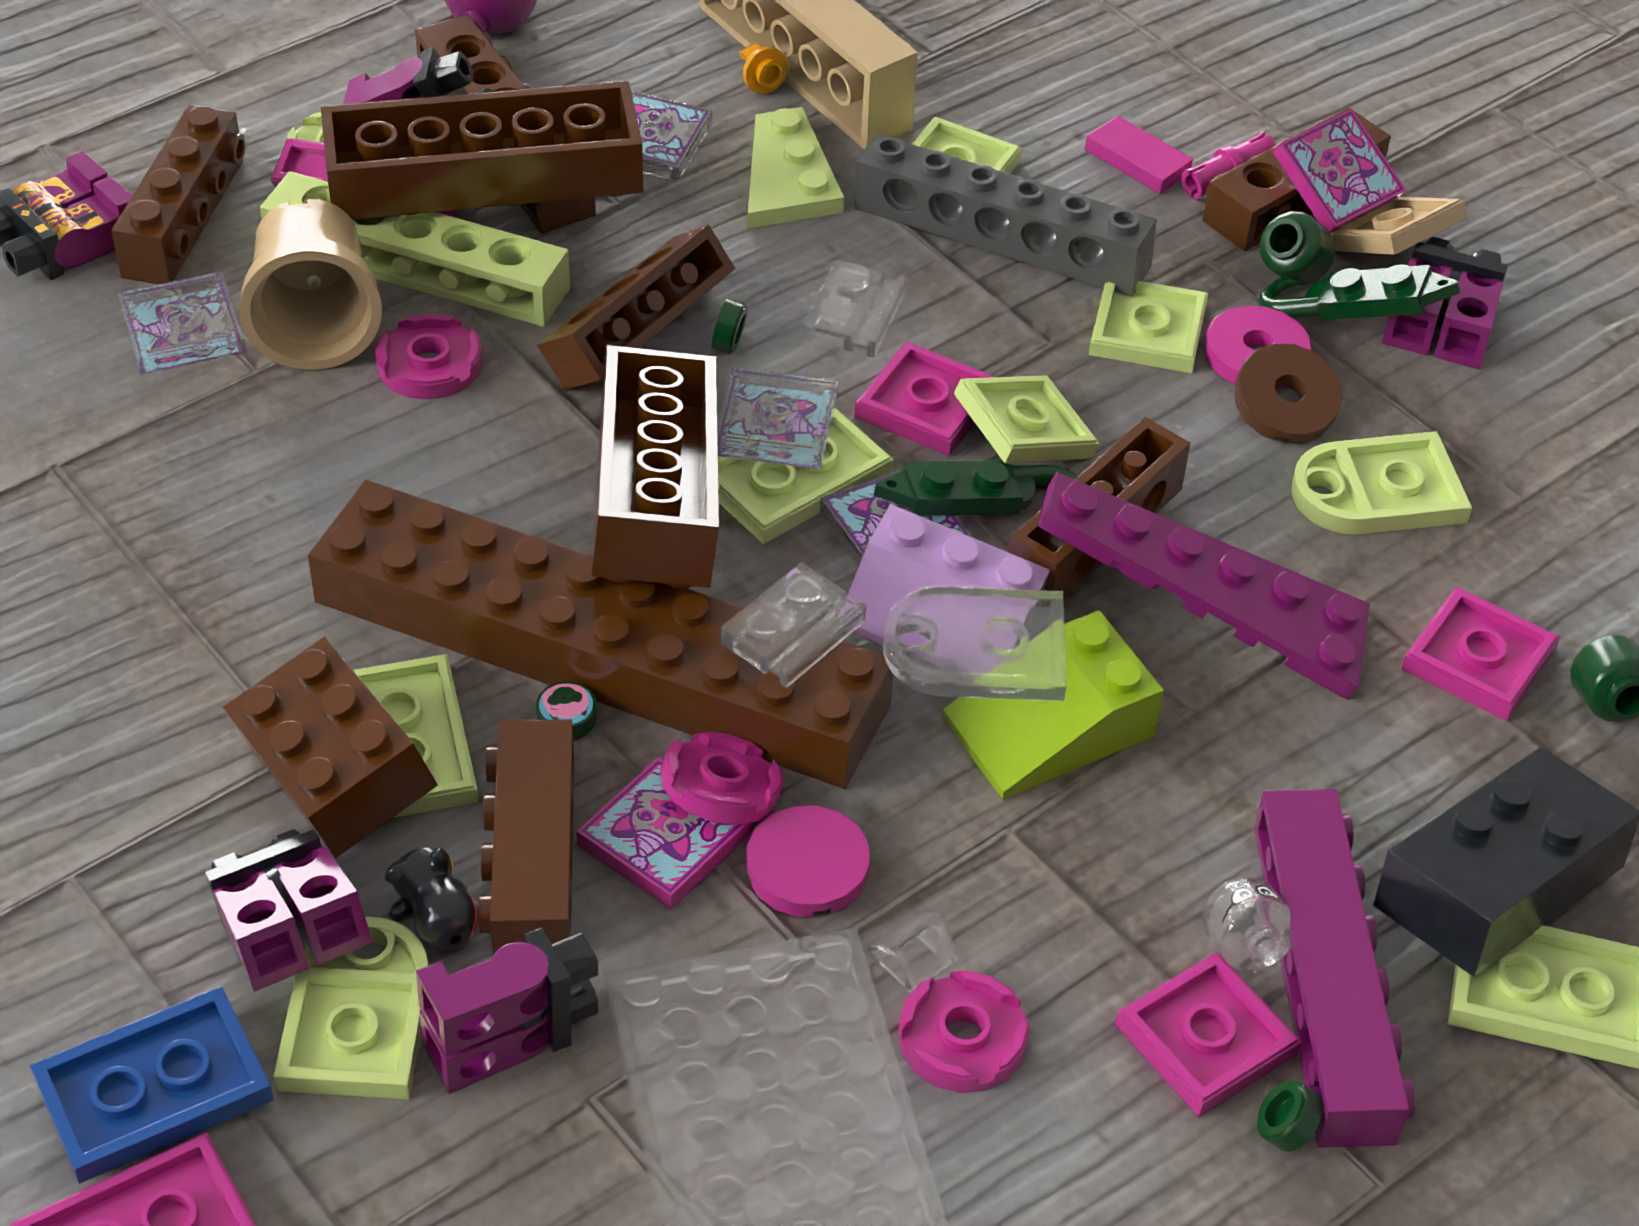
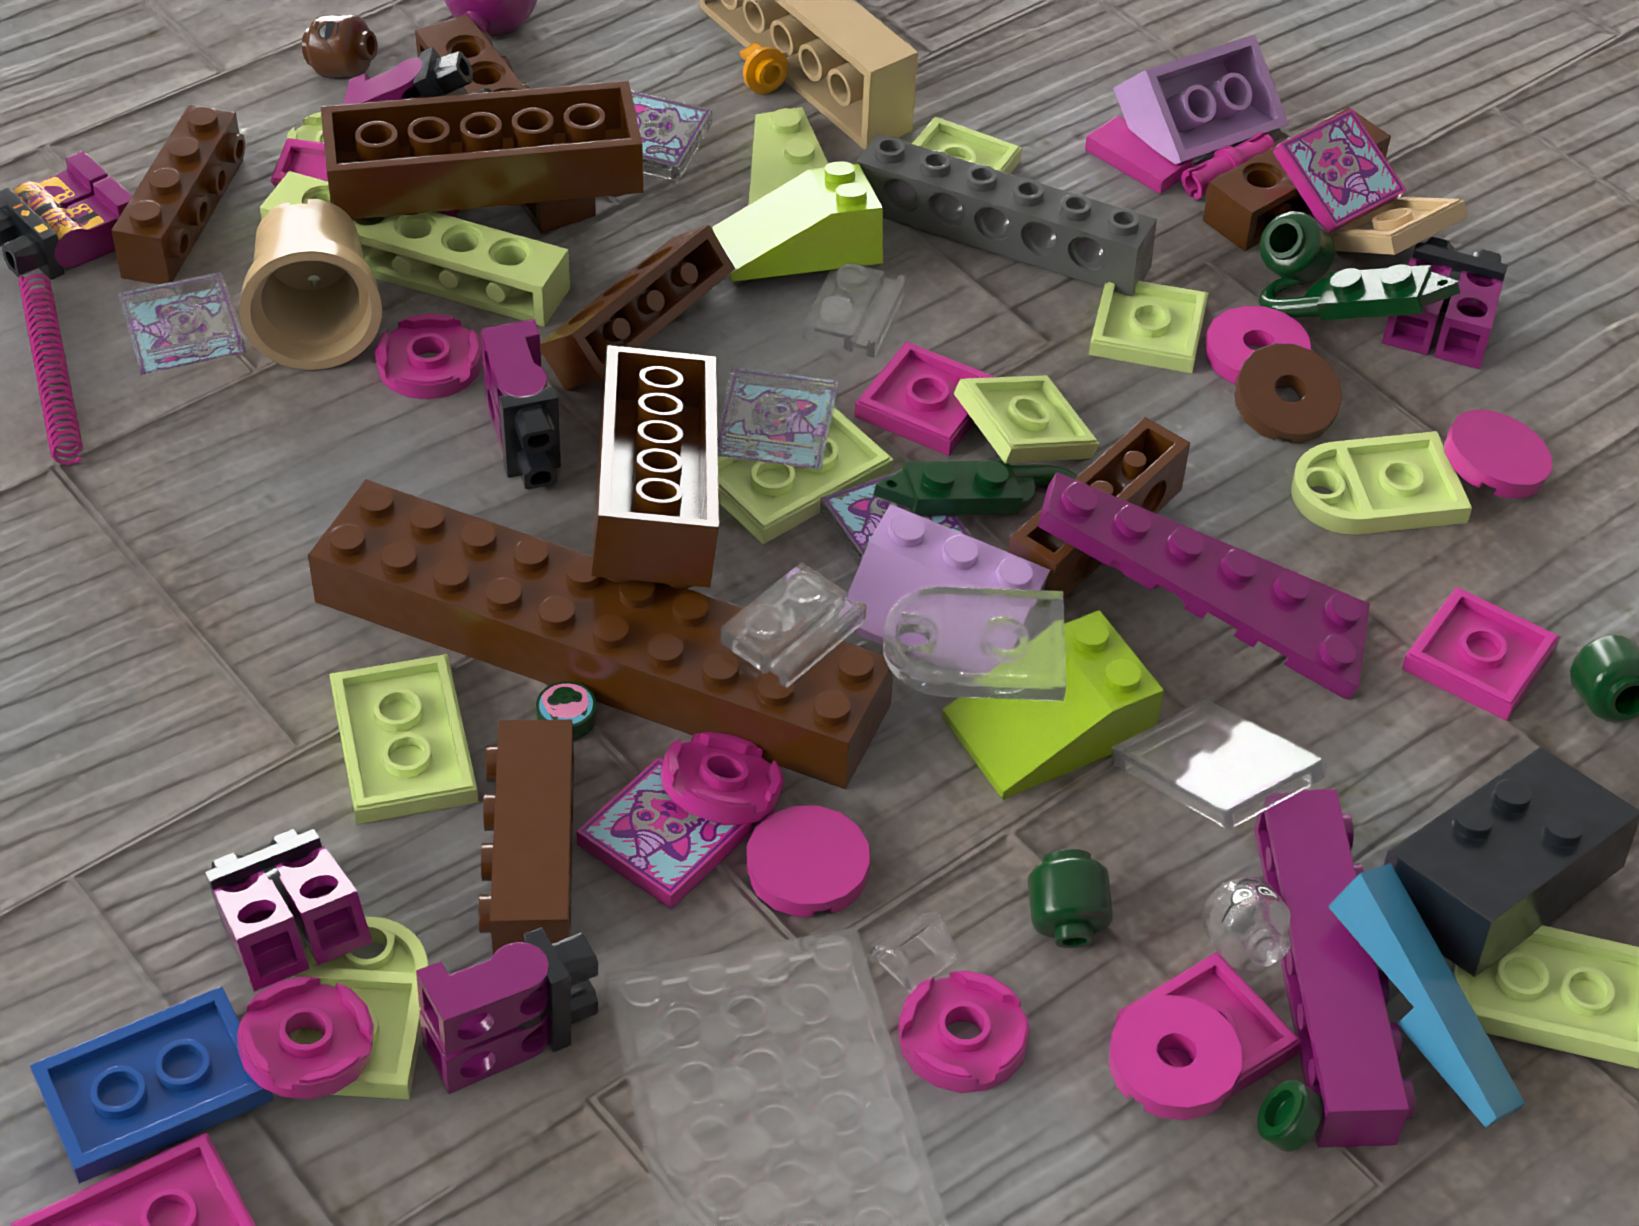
(40, 368): none -> dark pink piece
(305, 1069): none -> dark pink tile
(331, 746): reddish brown brick -> none
(339, 46): none -> reddish brown head
(440, 904): black animal -> none
(521, 403): none -> hips
(729, 325): dark green tile -> none
(806, 226): none -> lime slope
(1070, 897): none -> dark green head
(1182, 1025): none -> dark pink tile
(1203, 101): none -> lavender slope
(1218, 763): none -> clear tile
(1442, 1020): none -> dark azure slope
(1498, 452): none -> dark pink tile

